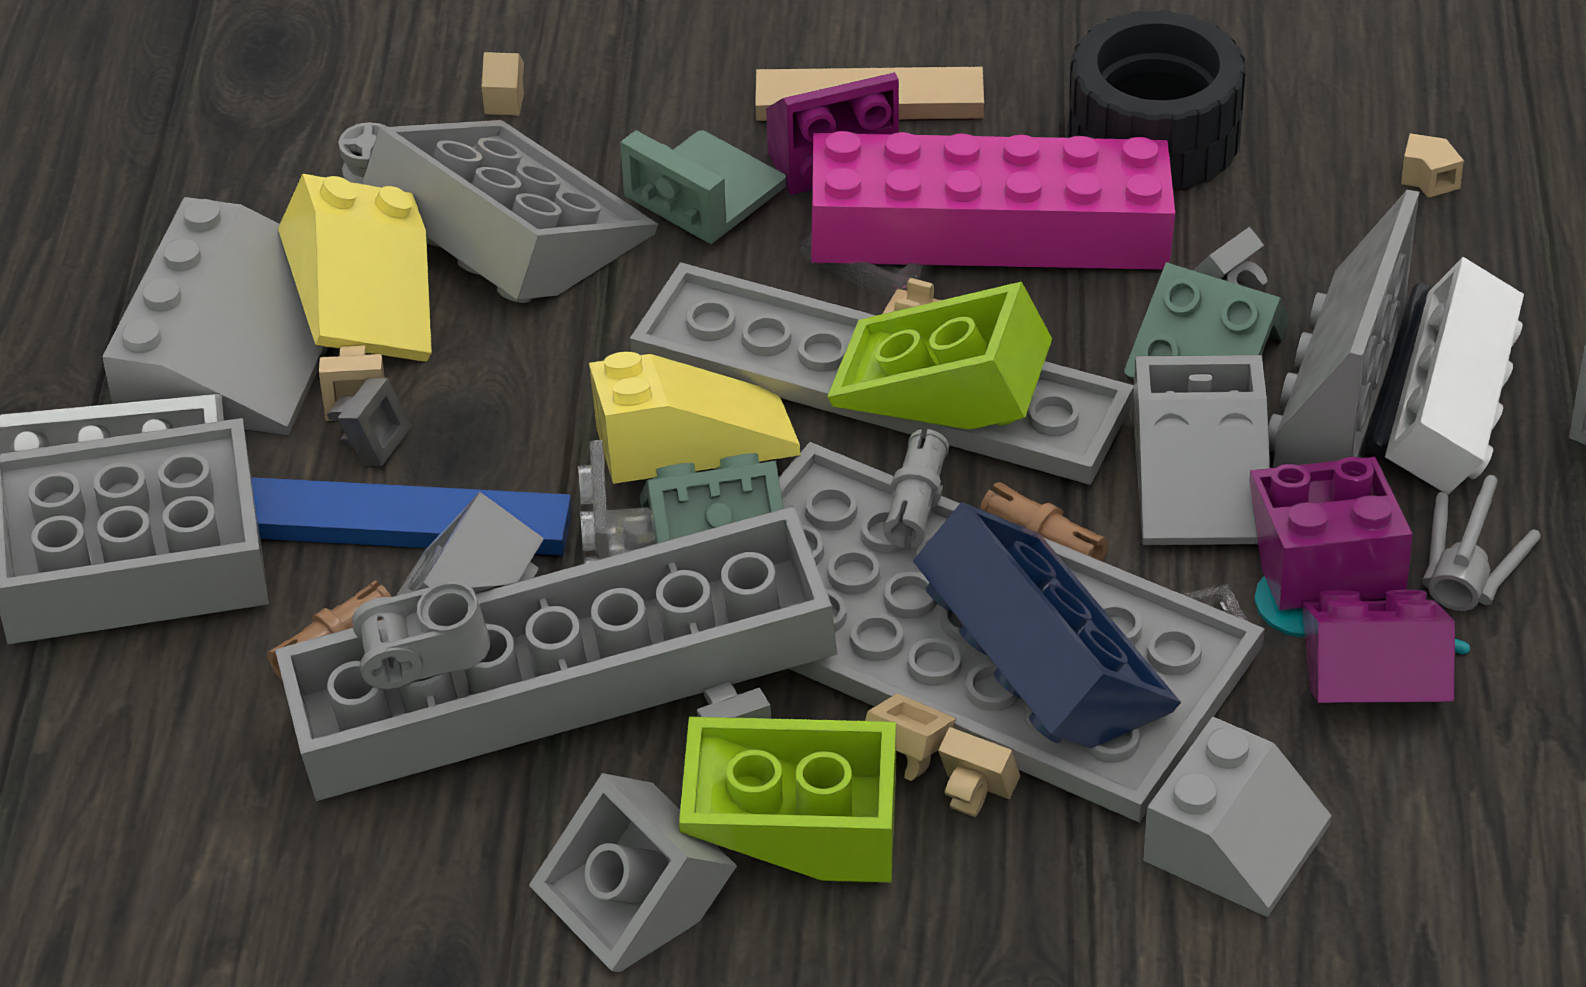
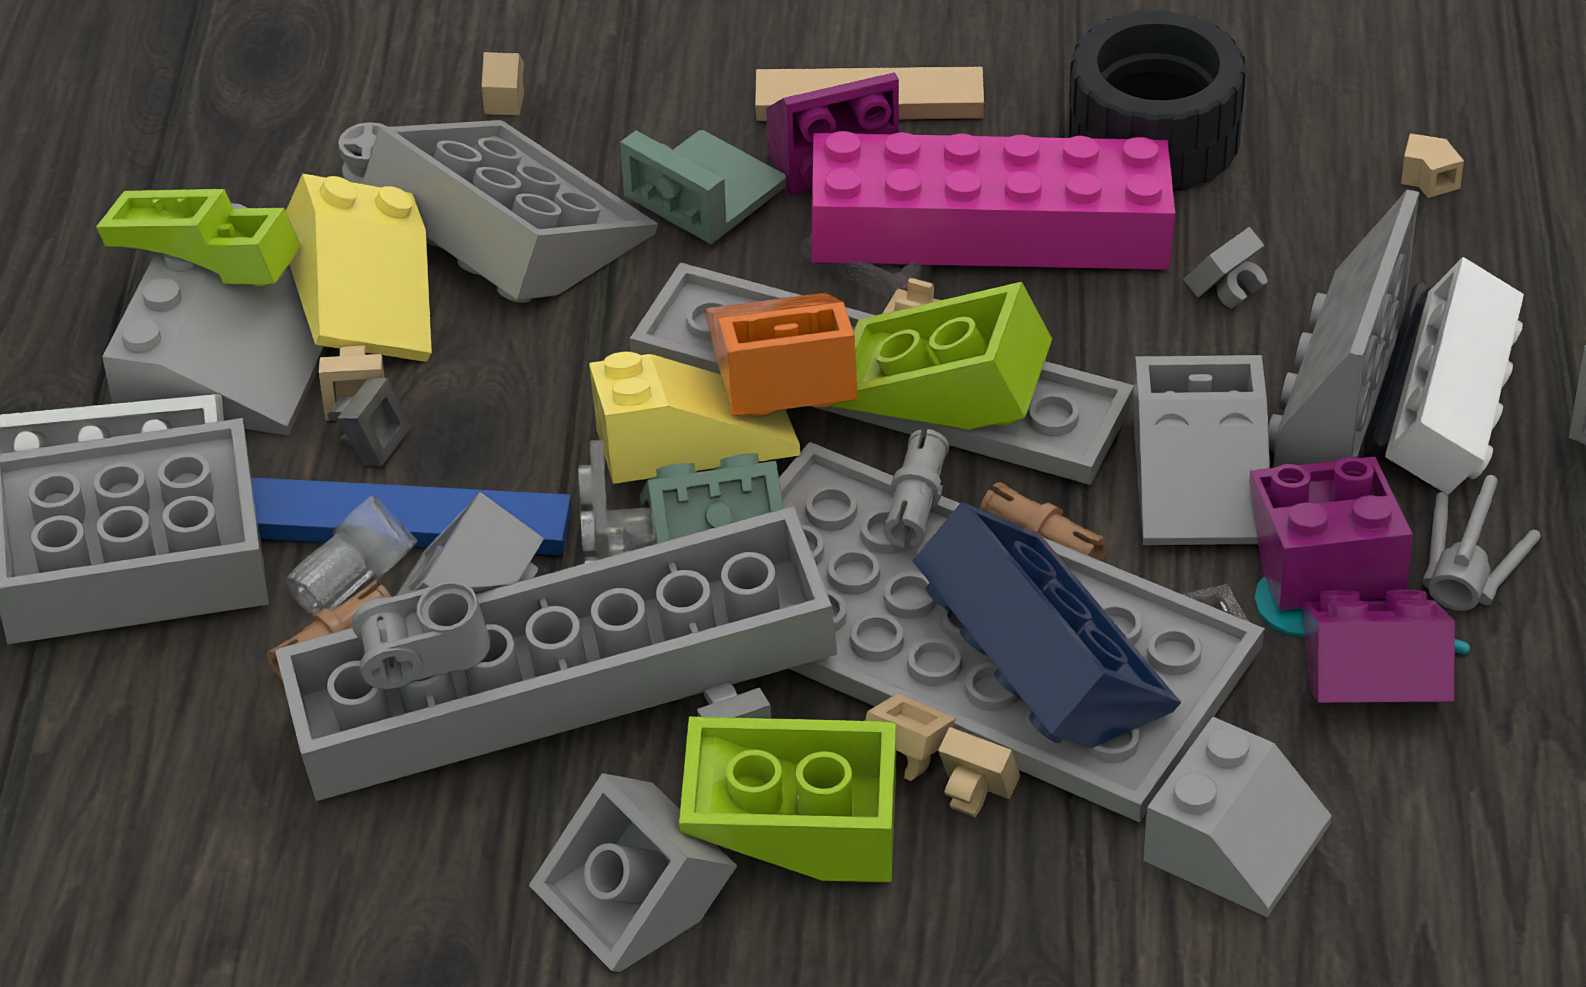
(205, 230): none -> lime slope
(361, 548): none -> clear piece
(784, 353): none -> orange slope
(1206, 318): sand green bracket -> none

